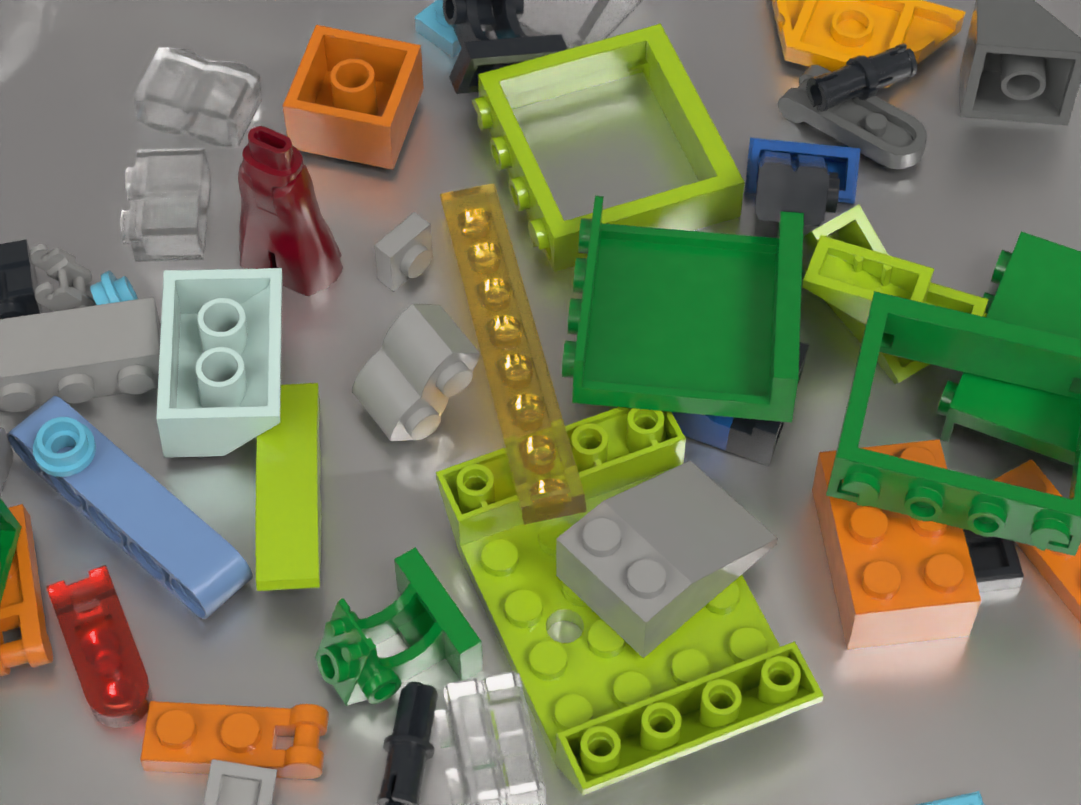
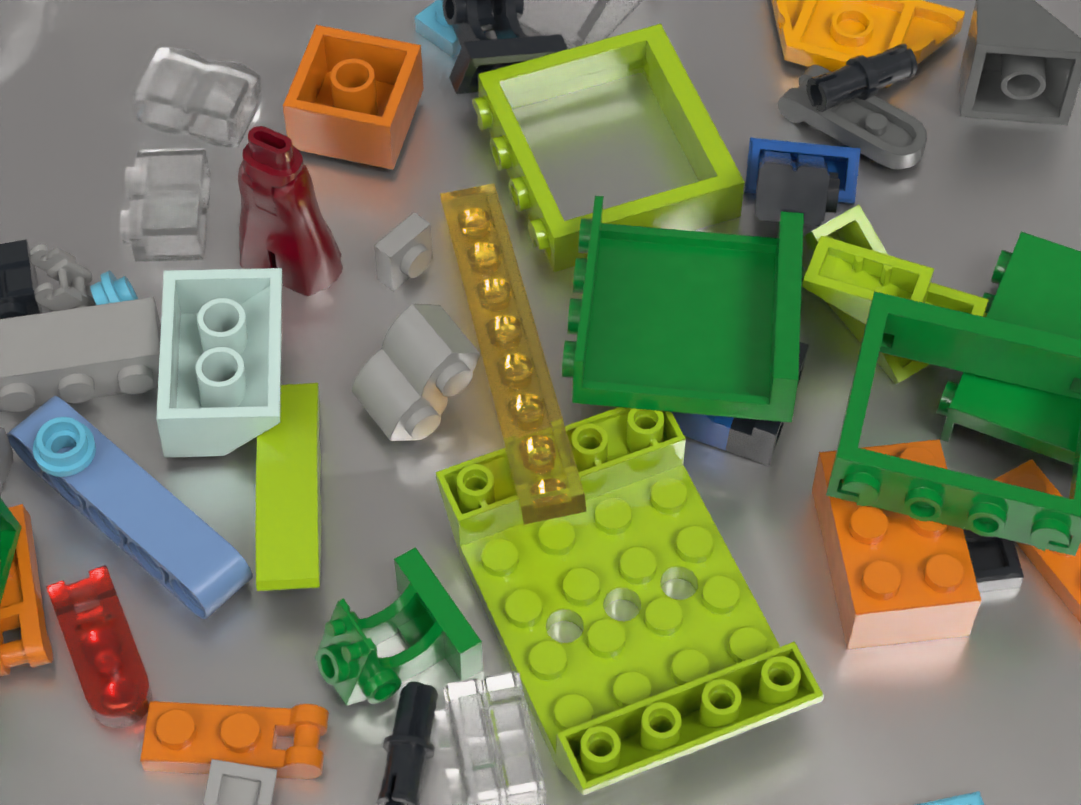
(659, 553): light grey slope -> none

